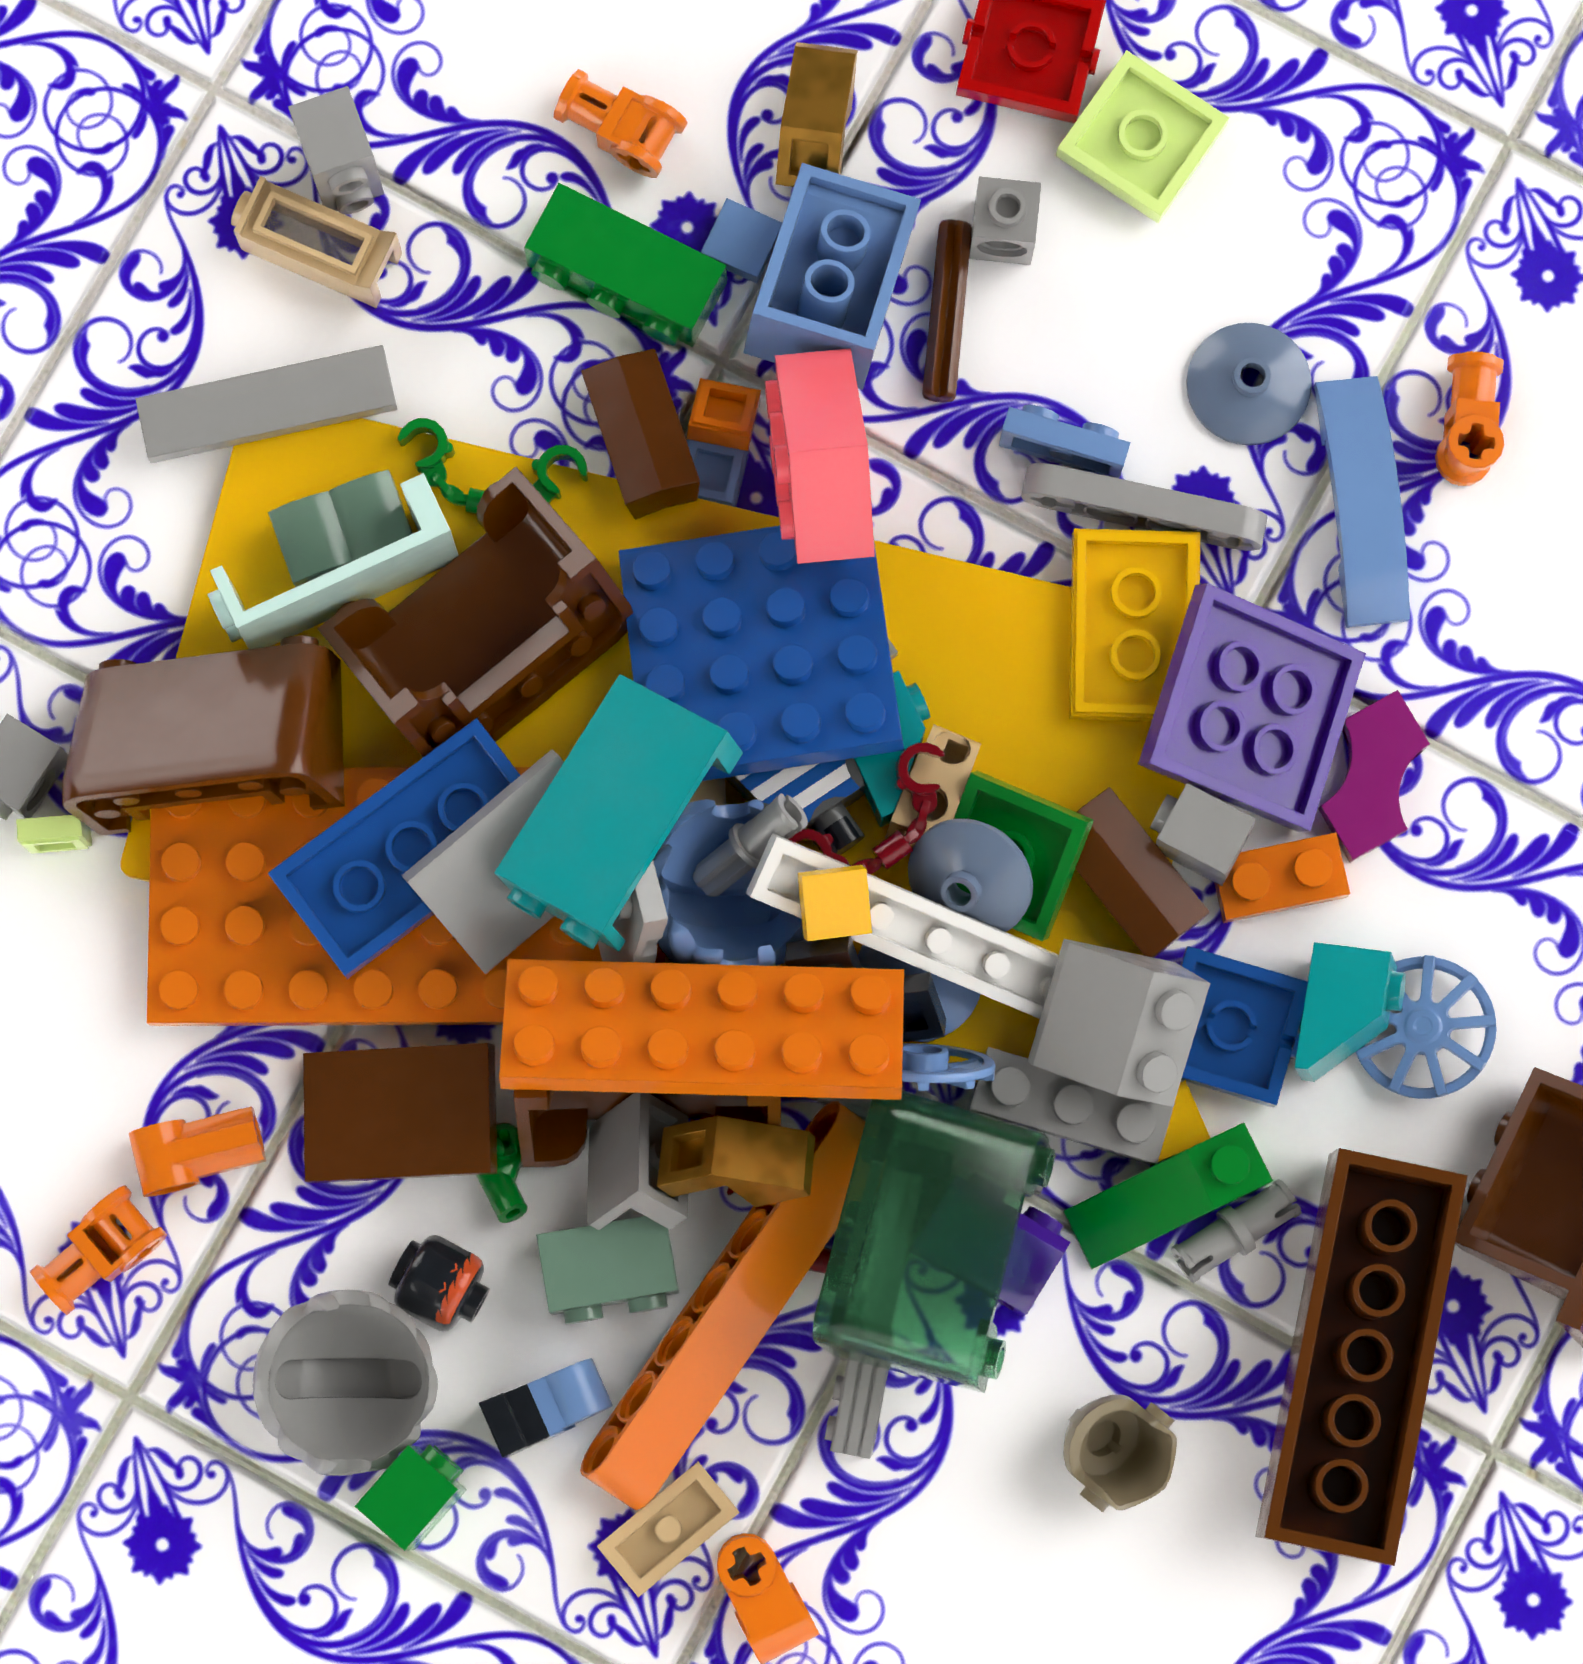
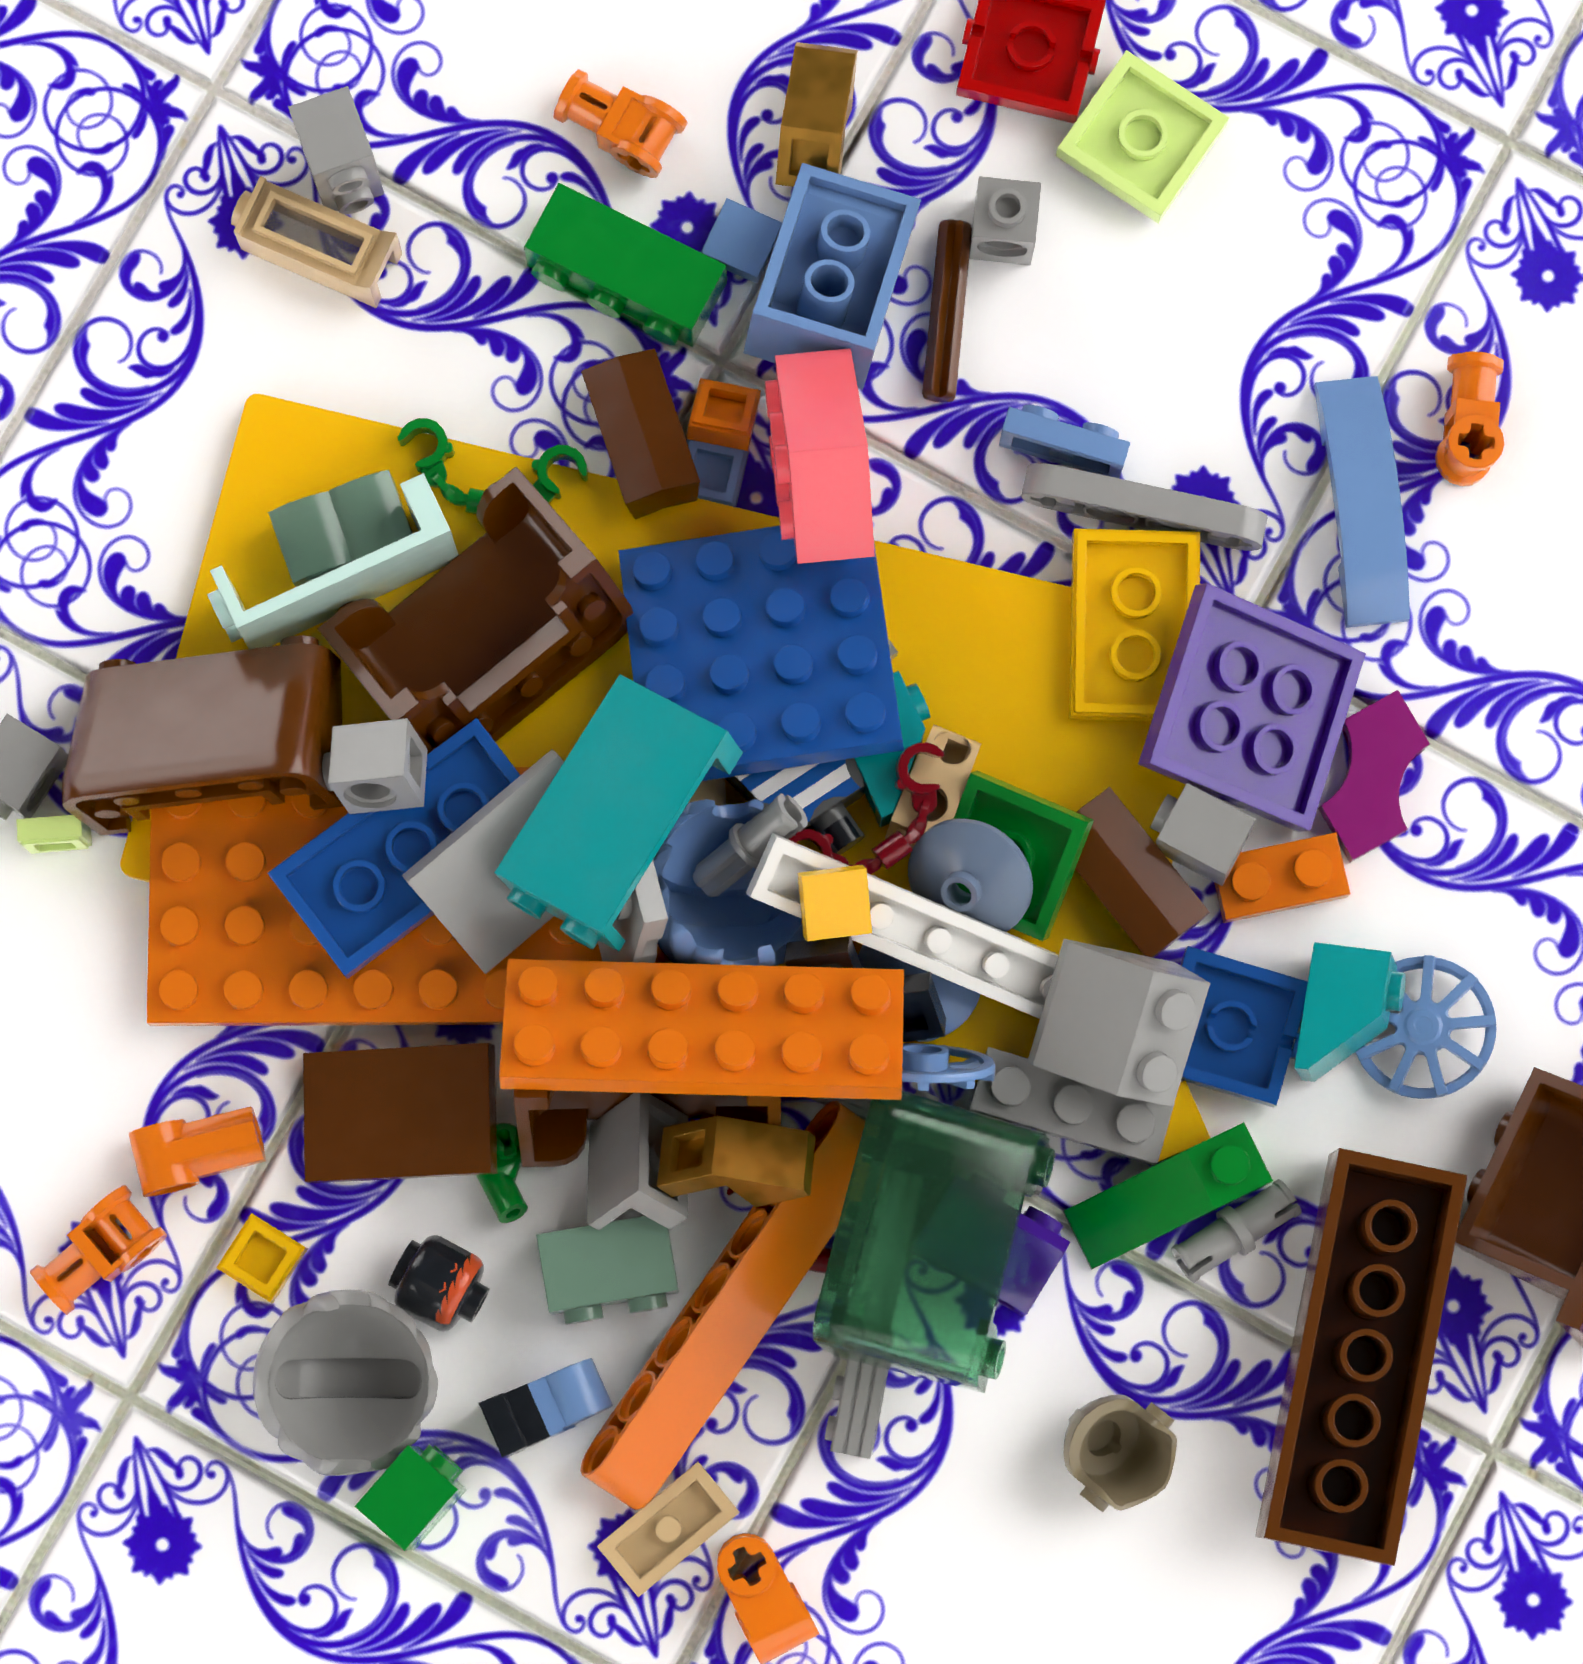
(261, 1258): none -> yellow tile
(266, 404): light grey tile -> none
(376, 766): none -> light grey brick
(1244, 412): sand blue dish -> none

